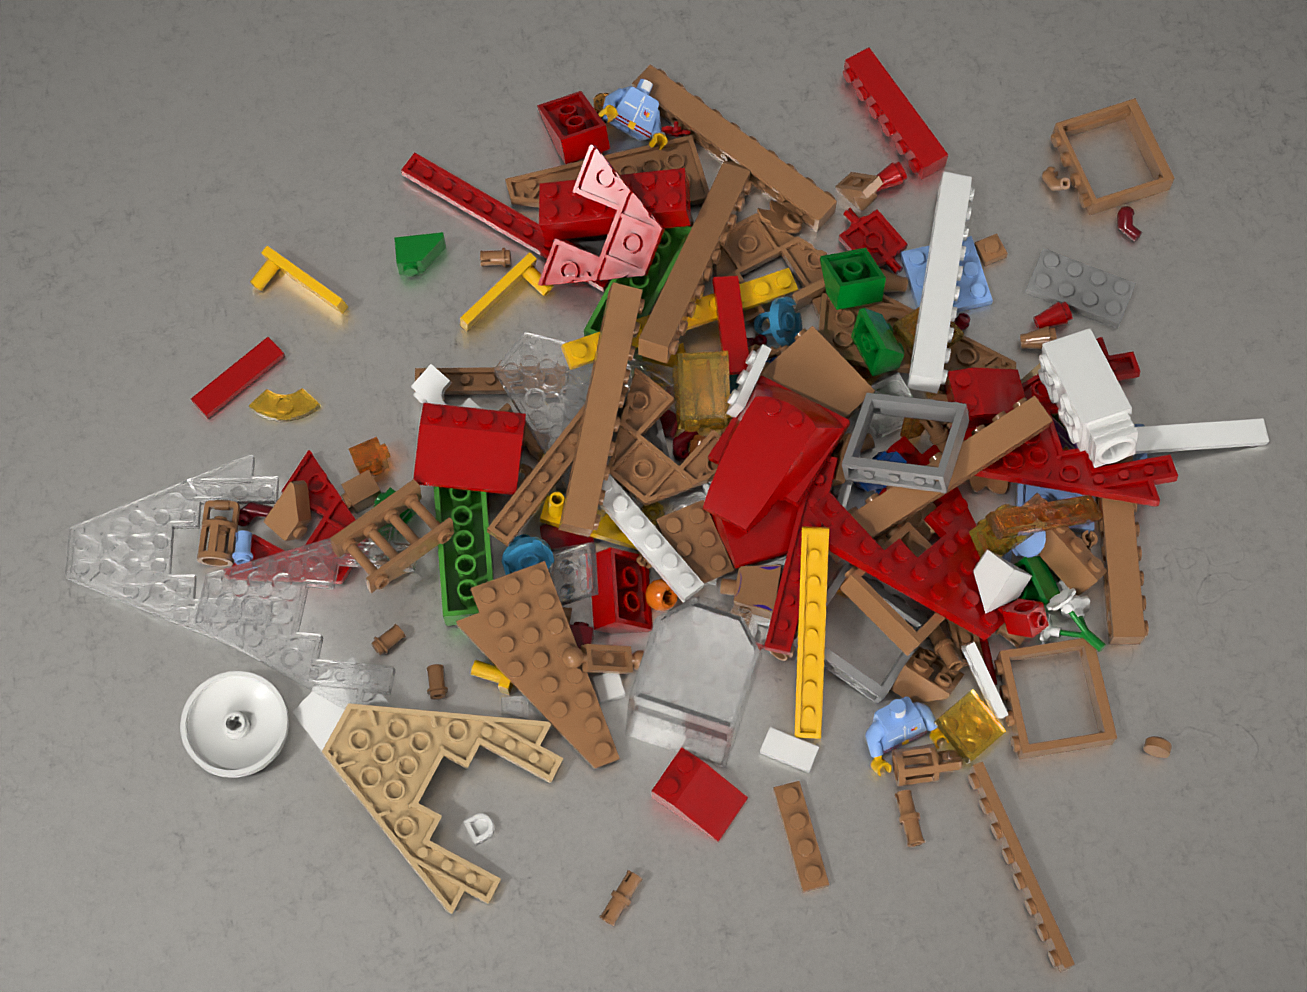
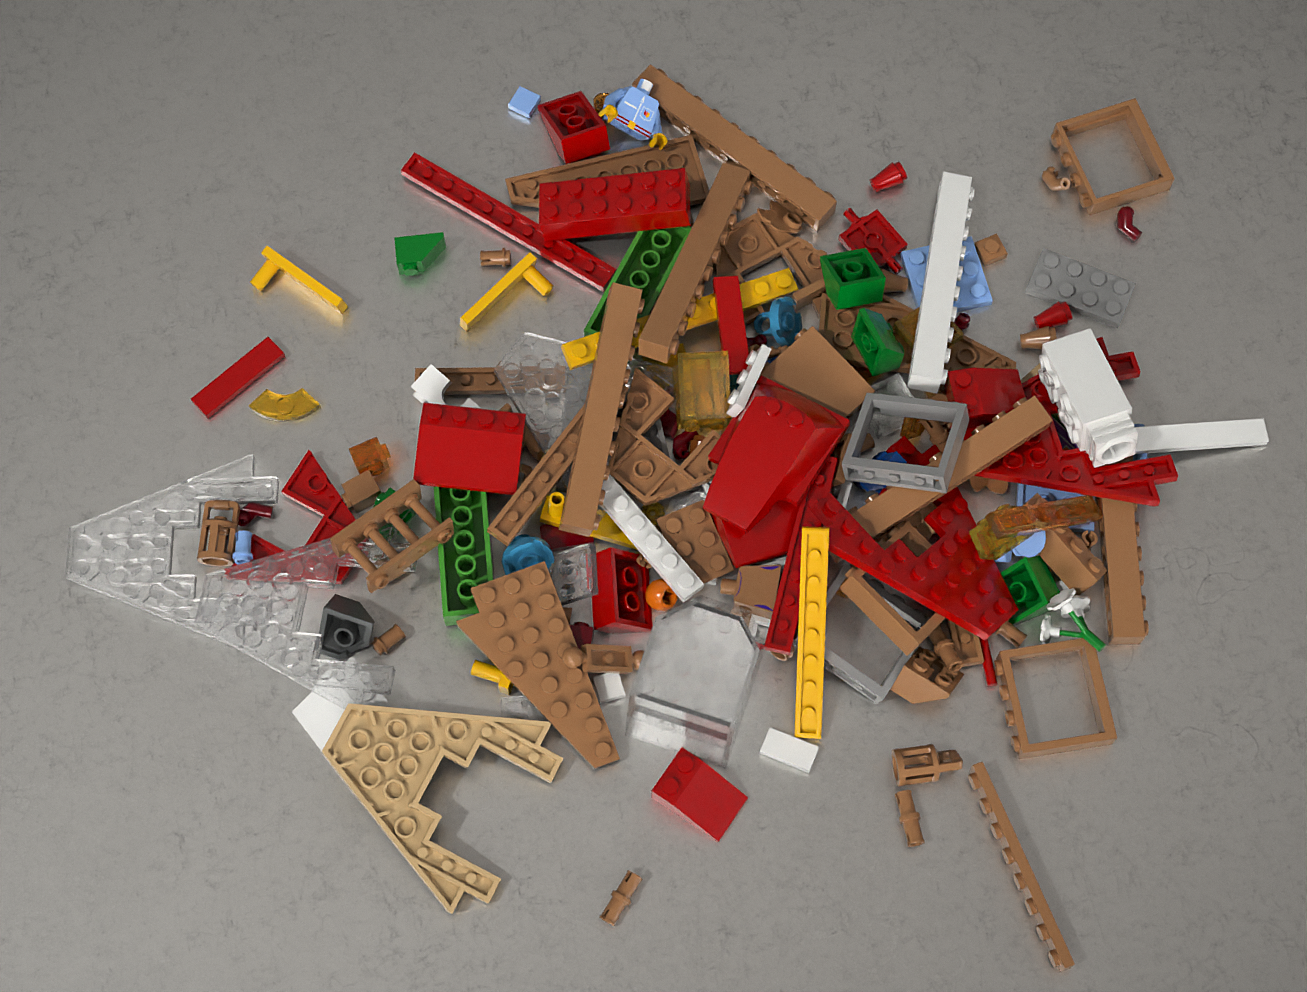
(218, 707): white dish -> none
(291, 512): medium nougat slope -> none
(344, 627): none -> dark grey slope
(436, 682): medium nougat pin -> none
(479, 827): white tile -> none
(524, 102): none -> light blue tile
(630, 240): wing -> none
(675, 131): red plant -> none
(800, 836): medium nougat plate -> none
(859, 189): medium nougat slope -> none
(895, 113): red brick -> none
(898, 725): light blue torso -> none
(969, 726): clear yellow plate -> none
(984, 680): white tile -> none
(998, 580): white slope -> none
(1025, 618): red brick -> none
(1157, 747): medium nougat piece -> none

